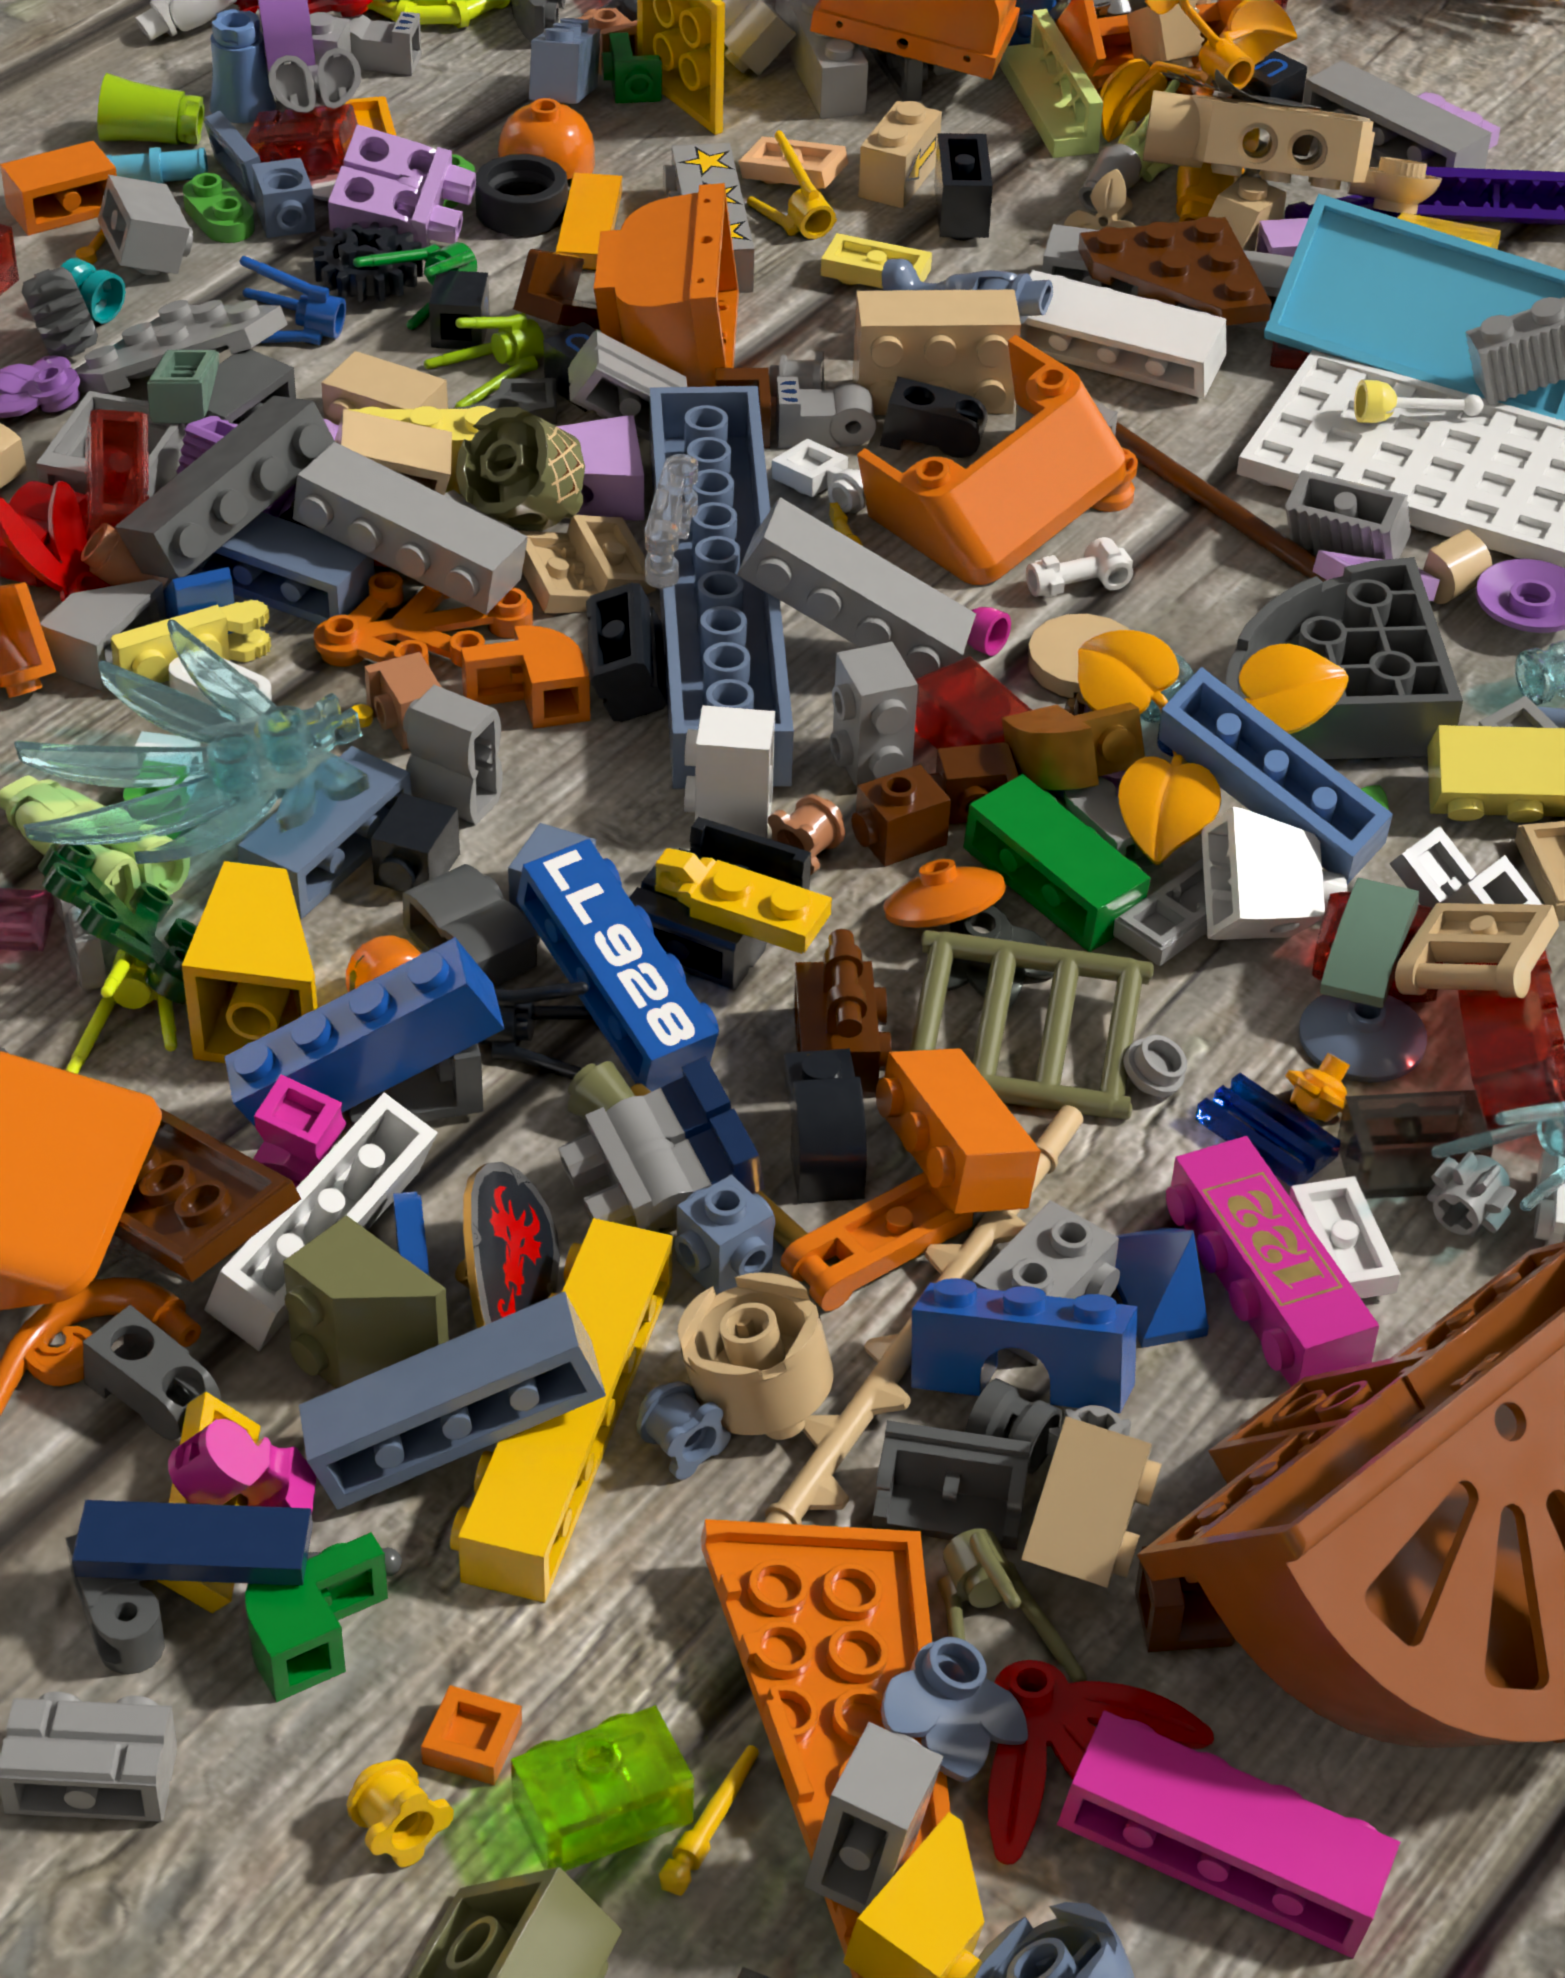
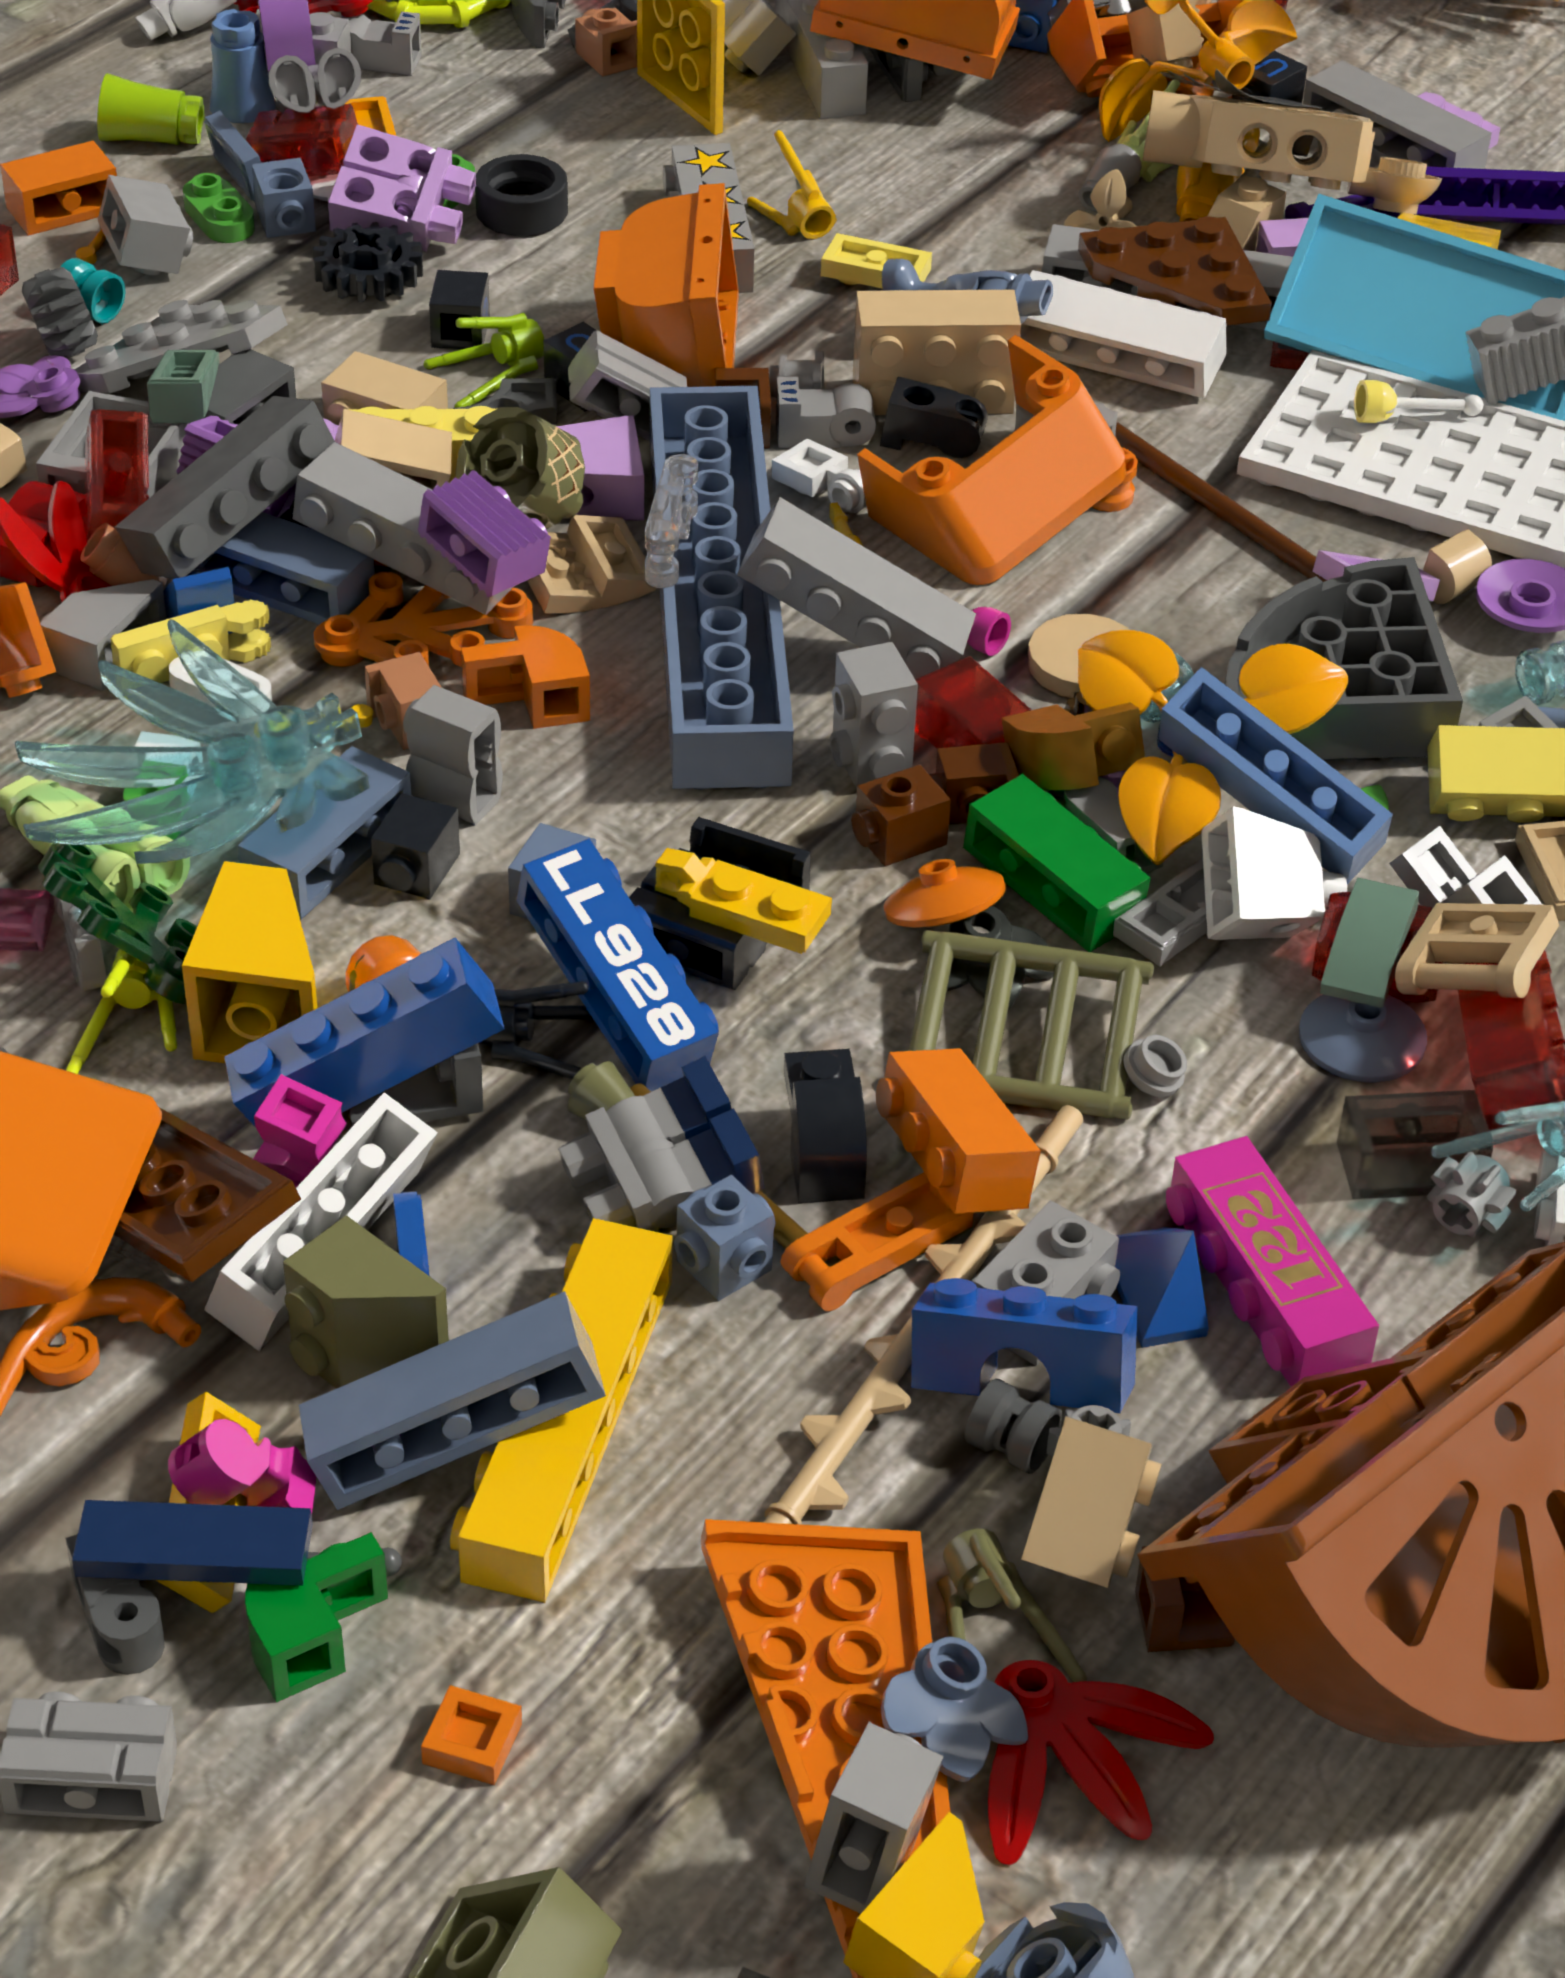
(146, 1371): dark grey leg -> none
(160, 165): medium azure pin -> none
(317, 312): blue plant -> none
(396, 1811): yellow brick -> none
(438, 260): green plant -> none
(473, 911): dark grey brick -> none
(483, 533): none -> medium lavender brick
(507, 1243): shield -> none
(550, 288): reddish brown panel -> none
(551, 132): orange cylinder -> none
(565, 61): sand blue brick -> none
(589, 209): light orange tile -> none
(602, 1789): clear neon green brick -> none
(626, 652): black brick -> none
(632, 77): green bracket -> none
(682, 1427): sand blue brick -> none
(694, 1843): yellow piece -> none
(732, 768): white brick -> none
(757, 1354): tan brick -> none
(769, 165): light nougat plate -> none
(811, 827): nougat brick -> none
(843, 1009): reddish brown brick -> none
(899, 154): tan brick -> none
(950, 1482): dark grey hinge -> none
(963, 186): black brick -> none
(1054, 90): yellowish green fence -> none
(1100, 560): white bar -> none
(1229, 1833): dark pink brick -> none
(1274, 1125): clear blue tile -> none
(1320, 1090): light orange plant -> none
(1347, 517): light grey brick -> none
(1349, 1233): white plate -> none

